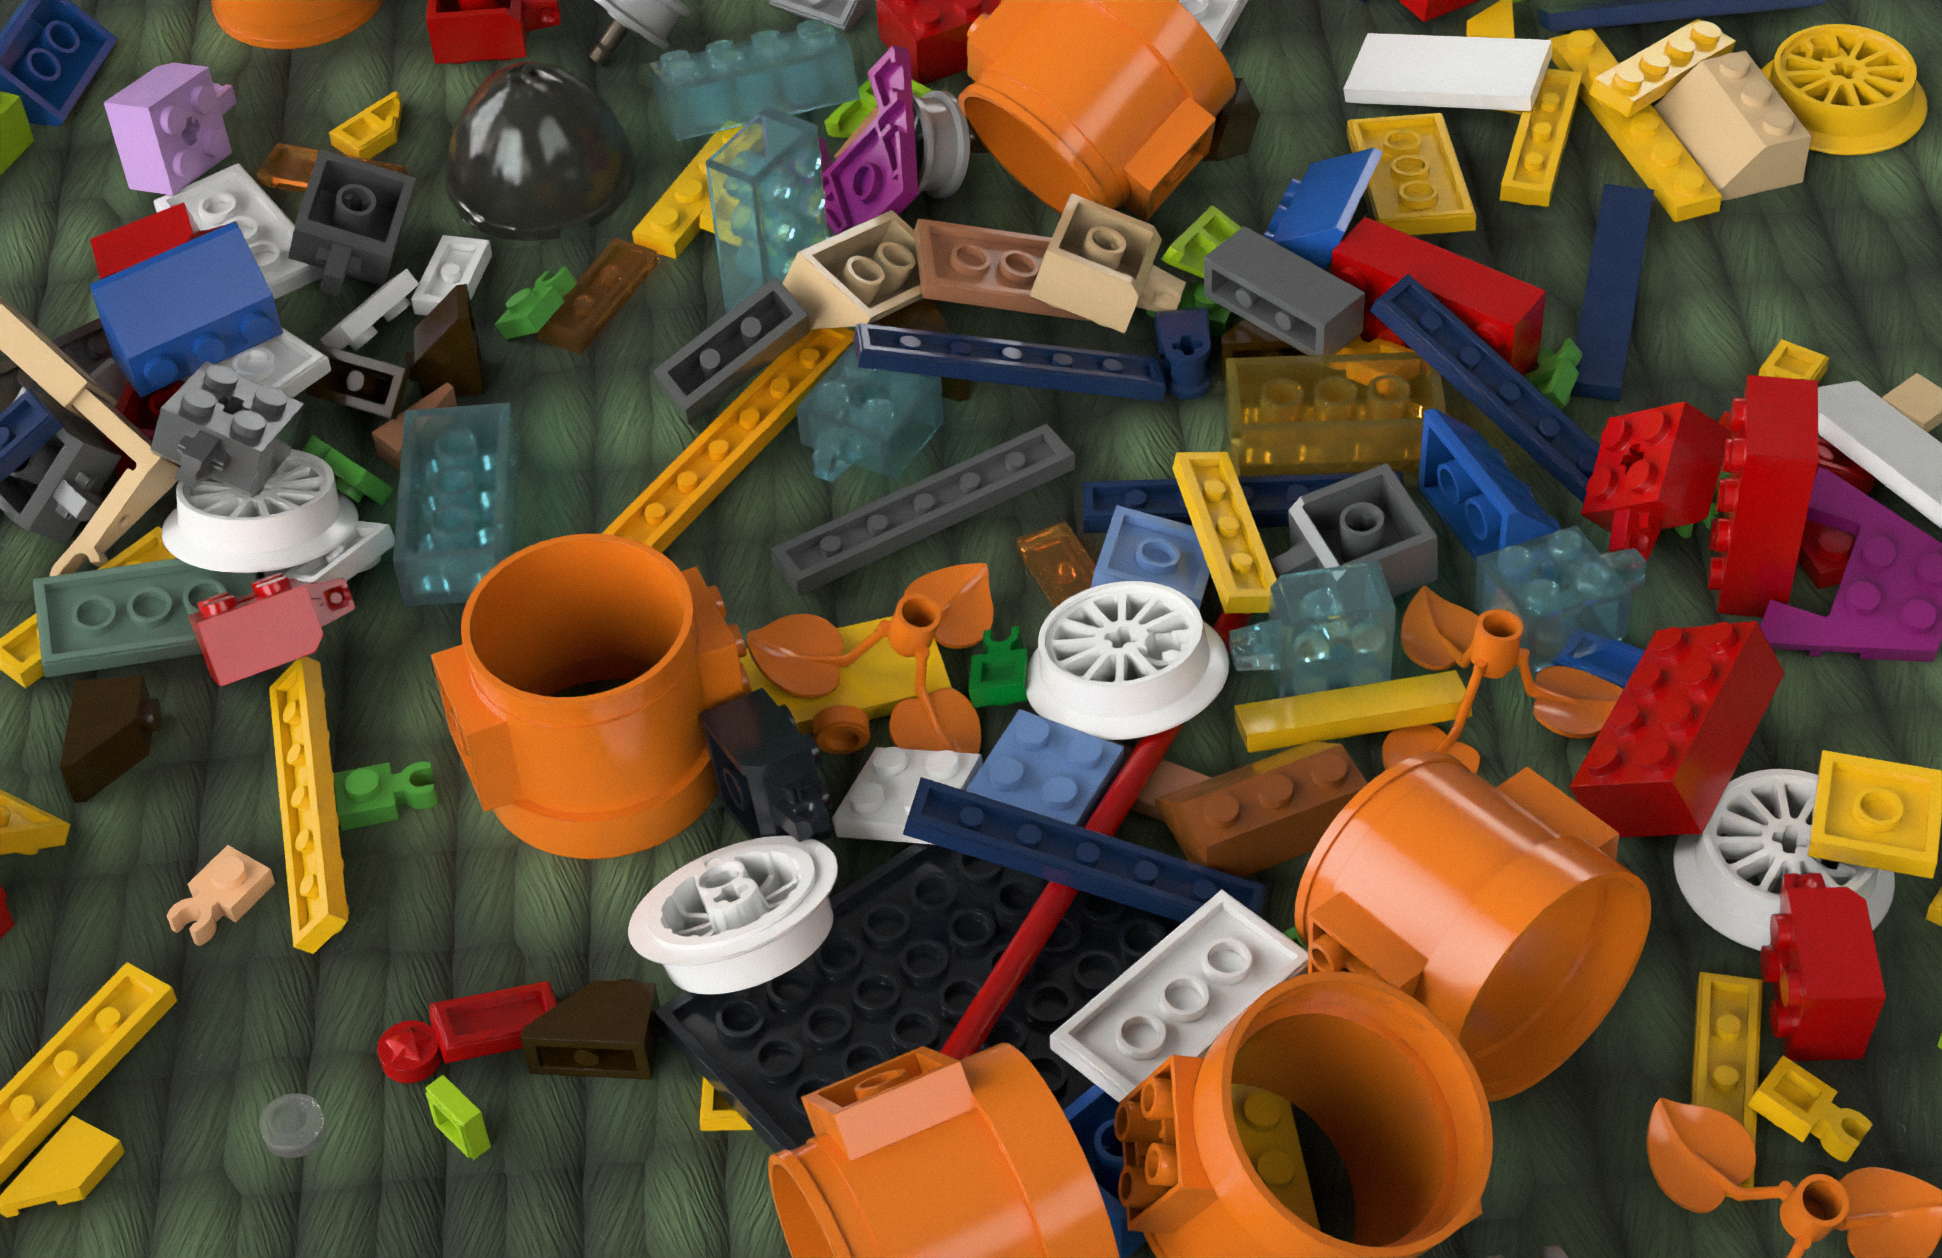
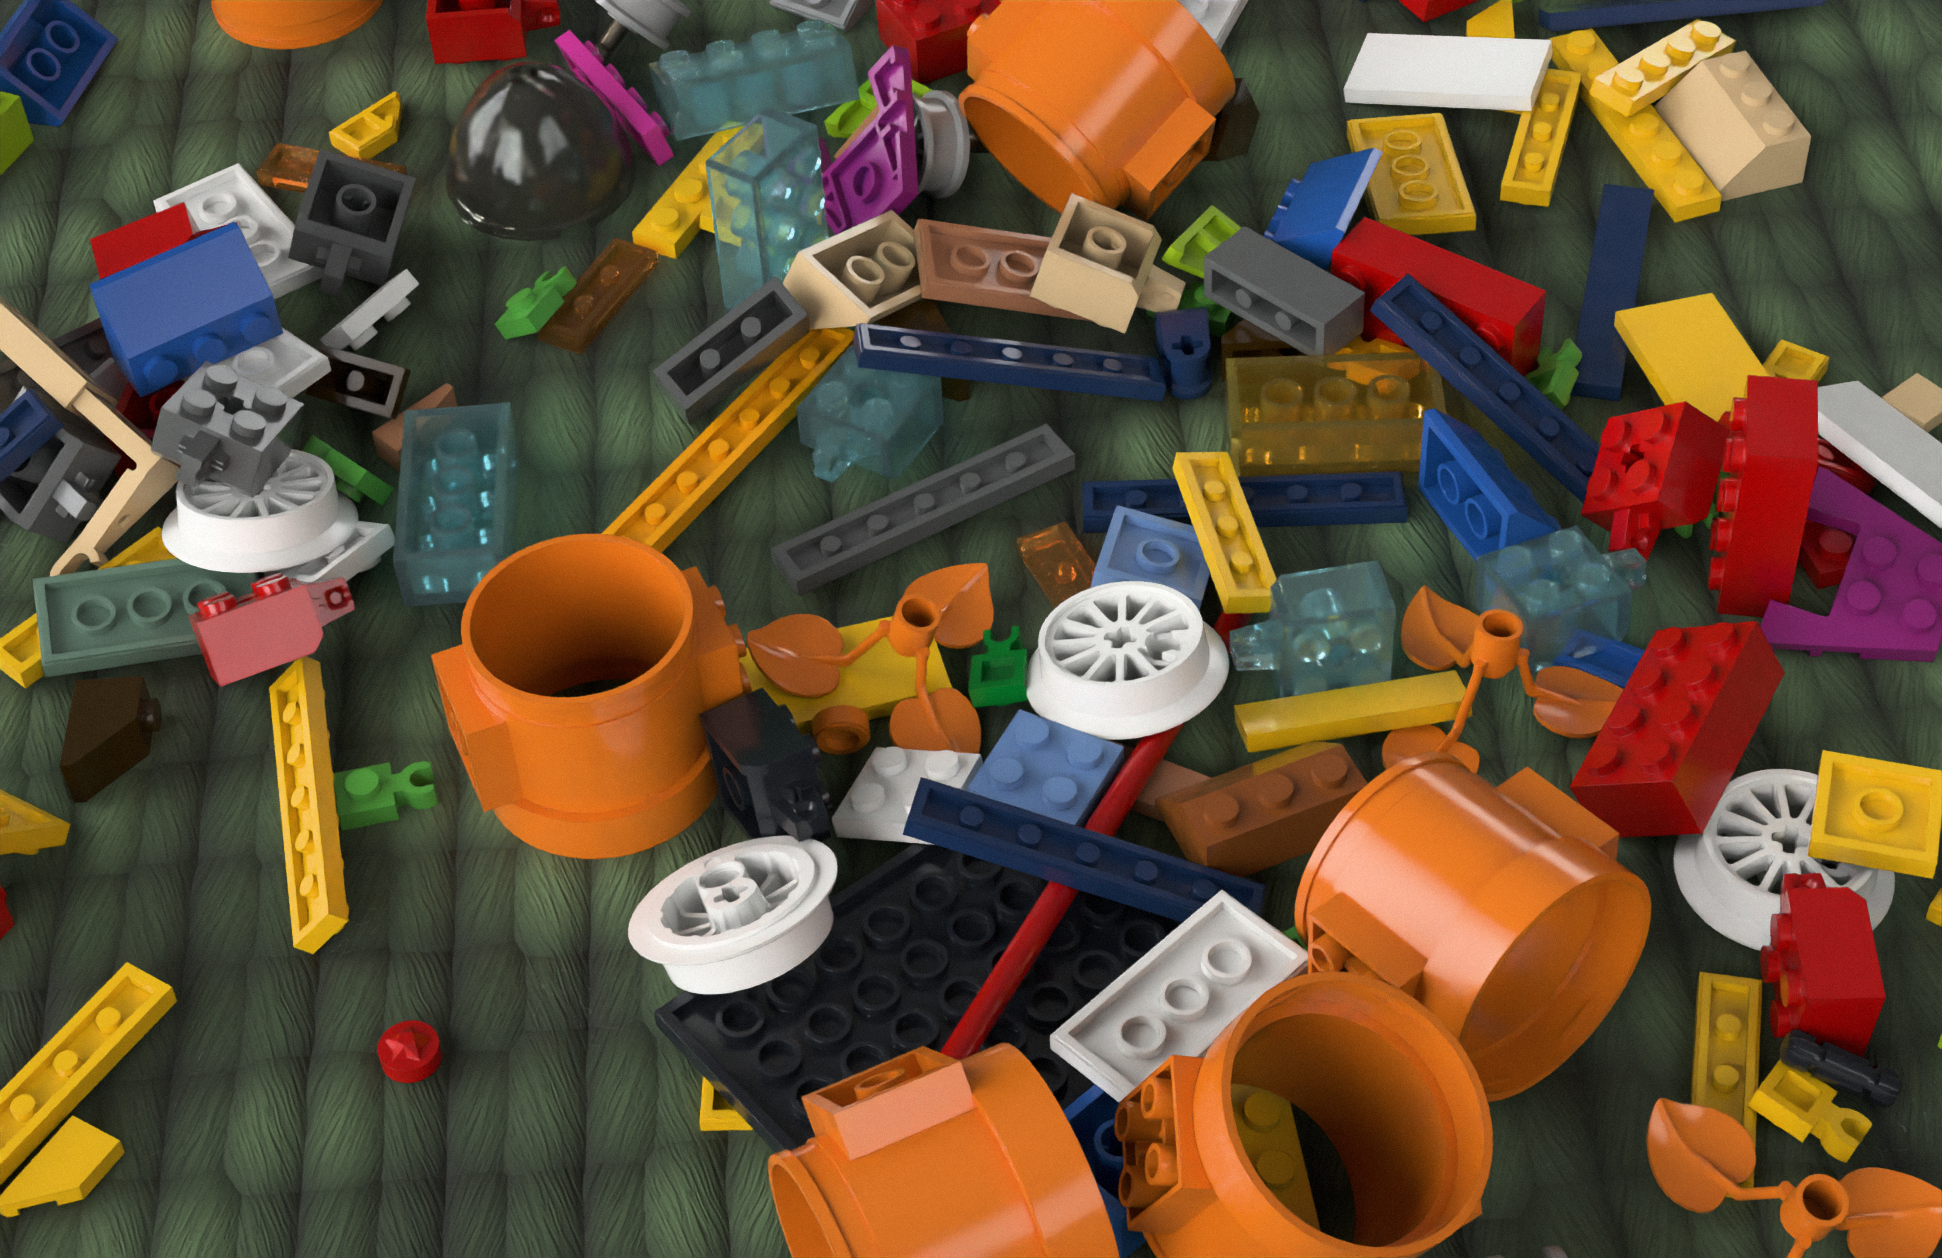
(170, 127): lavender hinge -> none
(222, 888): light nougat plate -> none
(292, 1125): clear tile -> none
(448, 348): dark brown slope -> none
(453, 263): white plate -> none
(457, 1117): lime tile -> none
(488, 1021): red tile -> none
(597, 1033): dark brown slope -> none
(627, 105): none -> dark pink plate
(1359, 523): dark grey hinge -> none
(1690, 352): none -> yellow tile
(1840, 1068): none -> black axle
(1849, 88): yellow piece -> none

